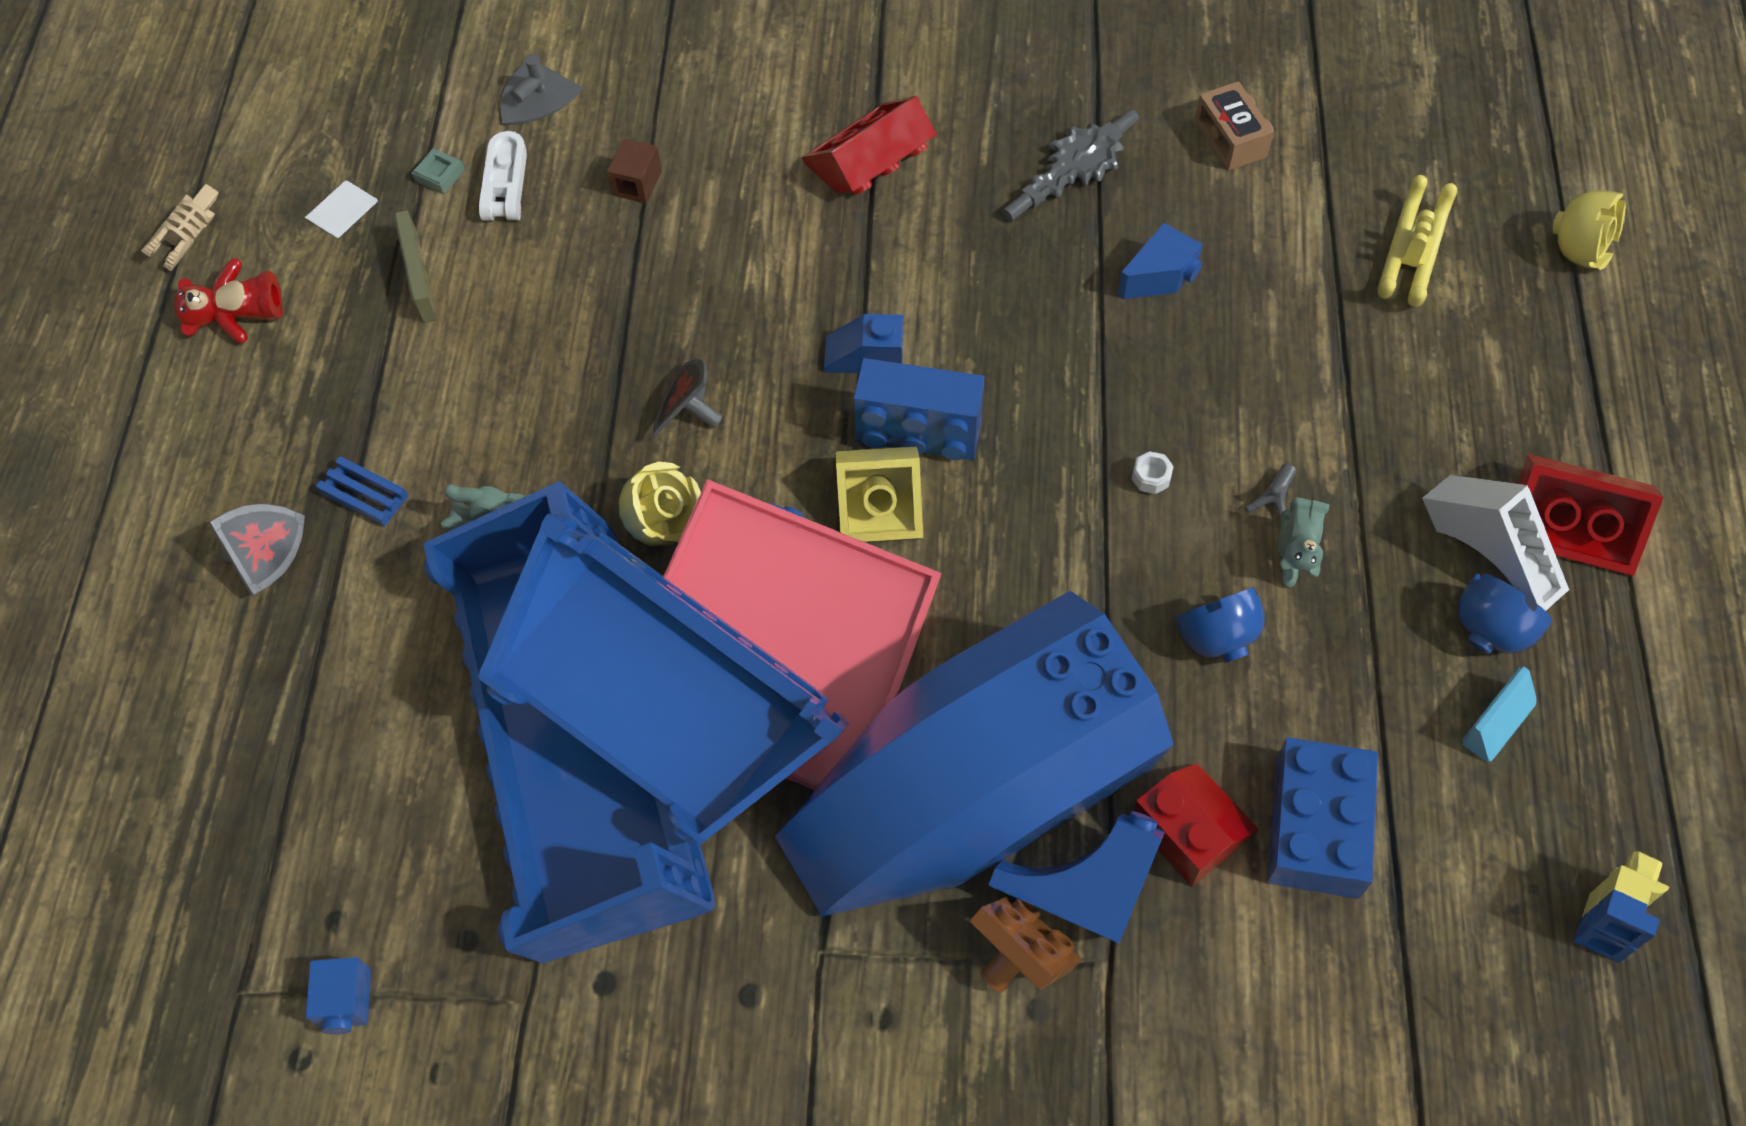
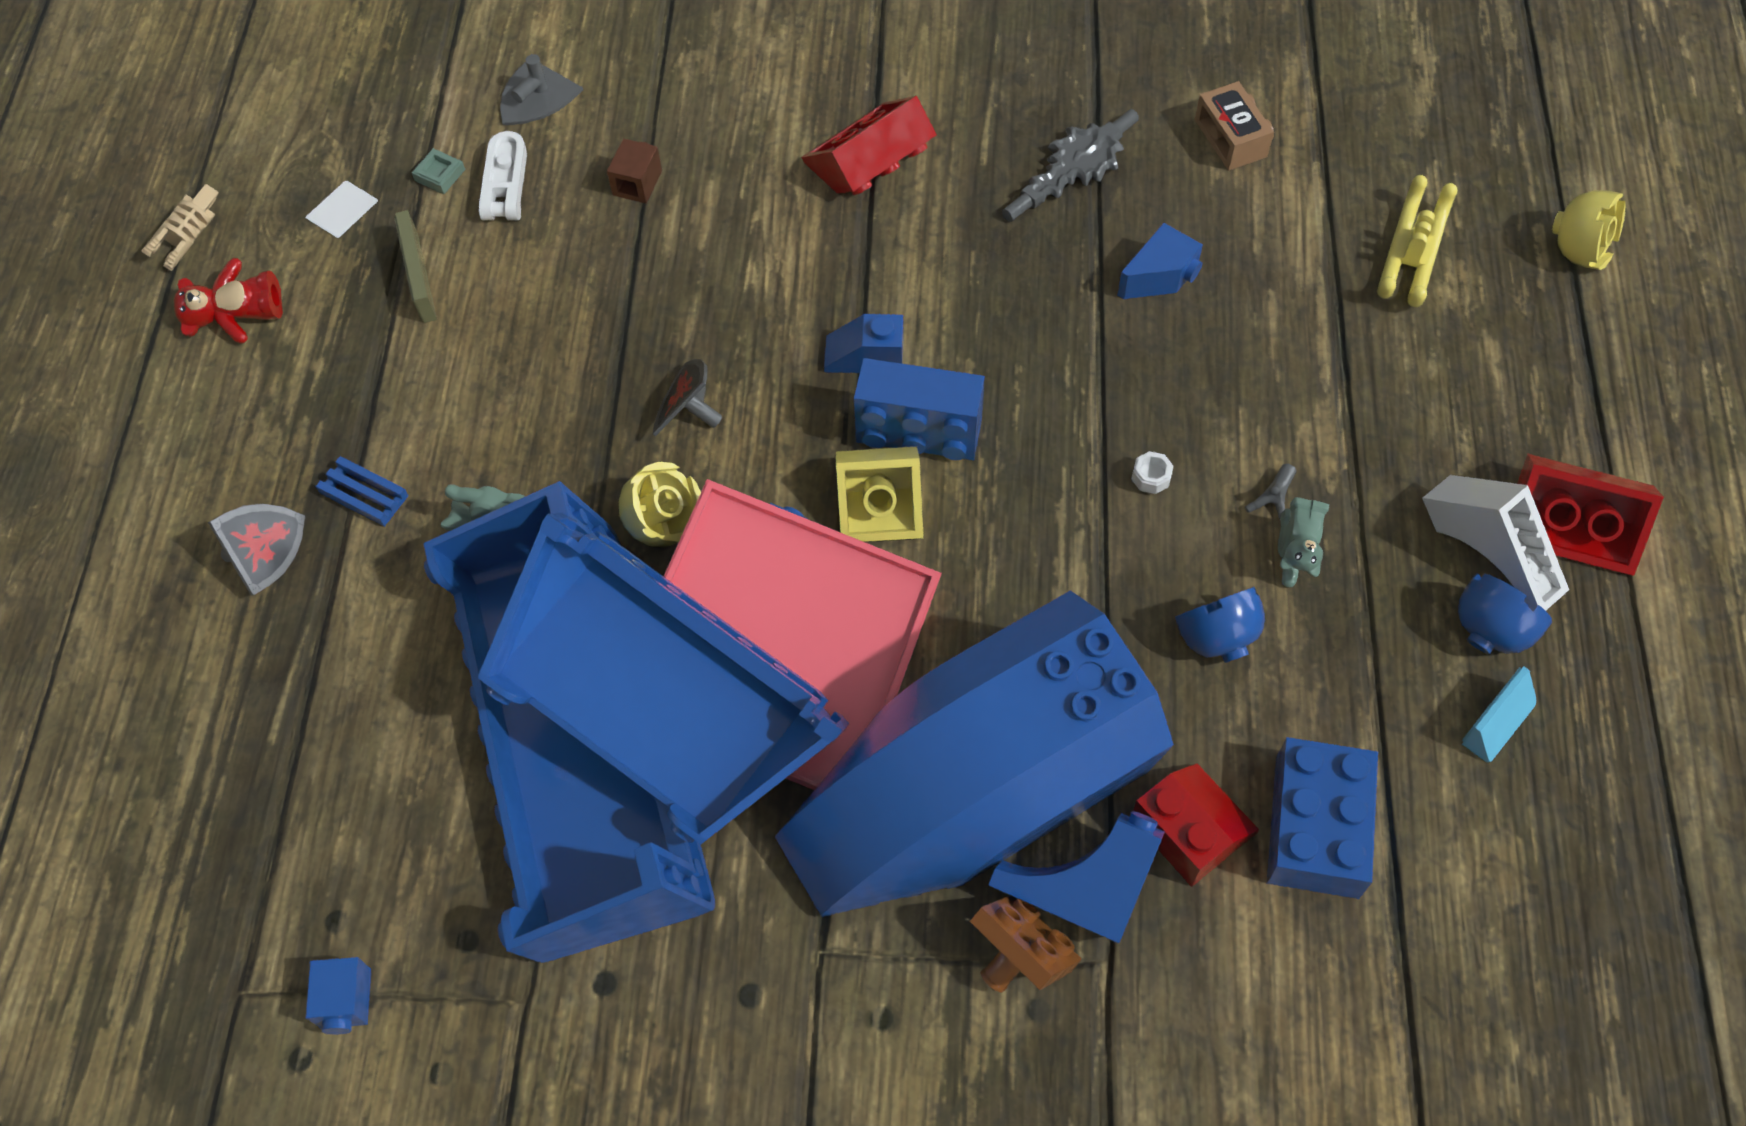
(1615, 911): blue hips -> none

